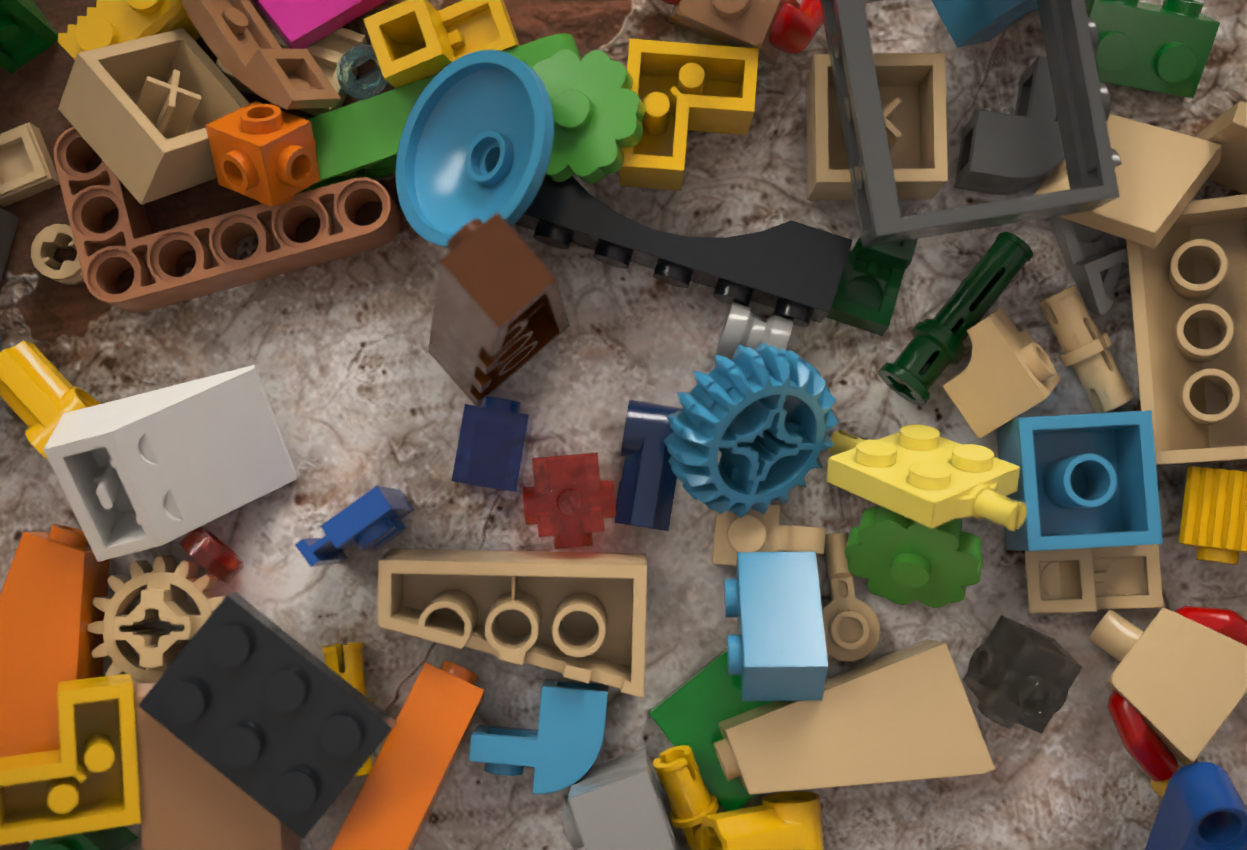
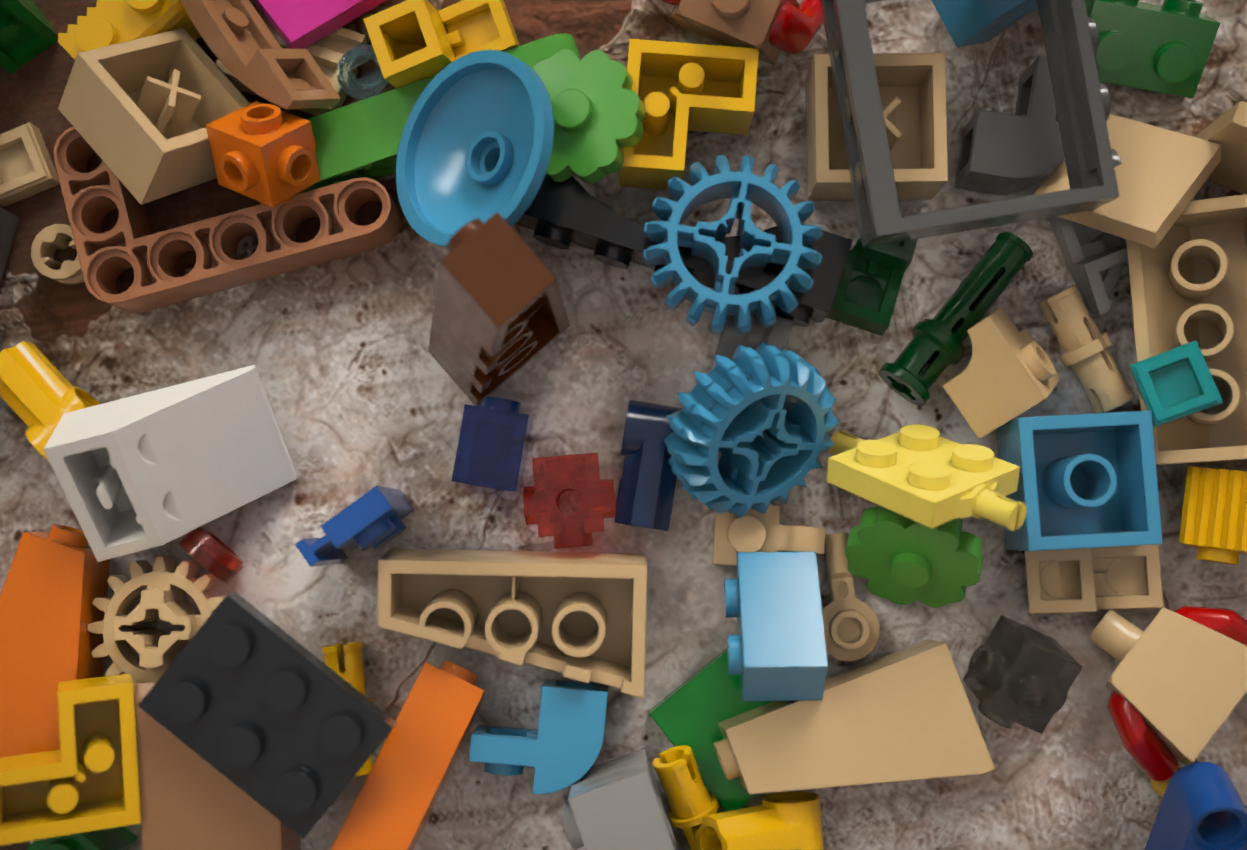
(742, 190): none -> dark azure gear
(1175, 383): none -> teal tile

